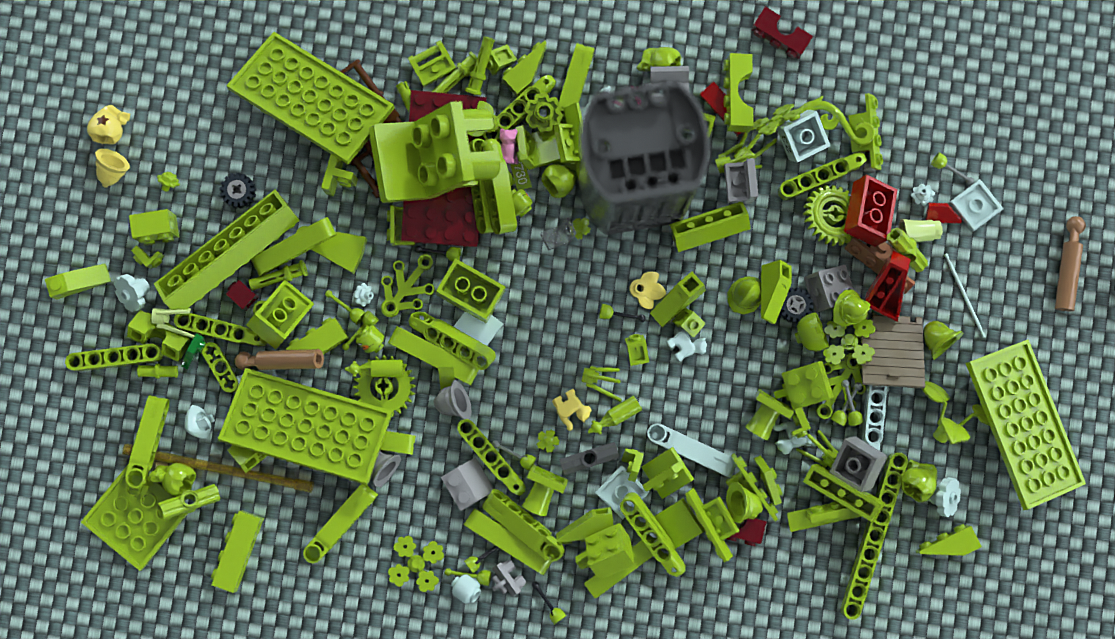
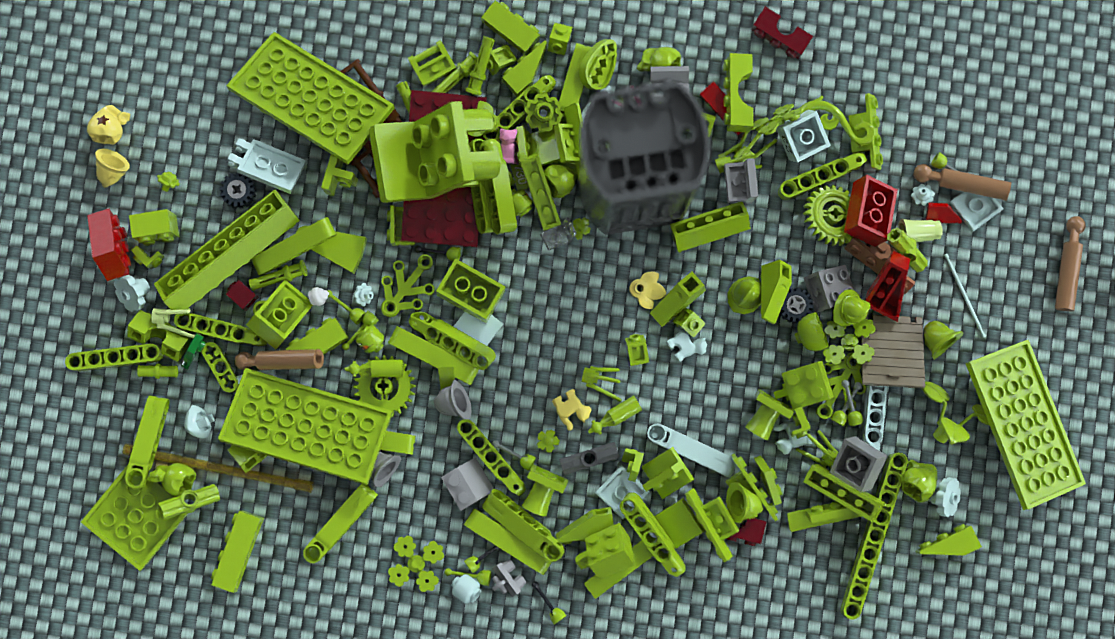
(77, 281): lime slope -> none
(108, 244): none -> red brick
(267, 164): none -> light aqua tile
(317, 296): none -> white plate
(511, 27): none -> lime brick
(540, 192): none -> lime tile
(559, 38): none -> lime bracket
(598, 65): none -> lime piece
(607, 312): hinge -> none
(964, 182): none -> medium nougat piece

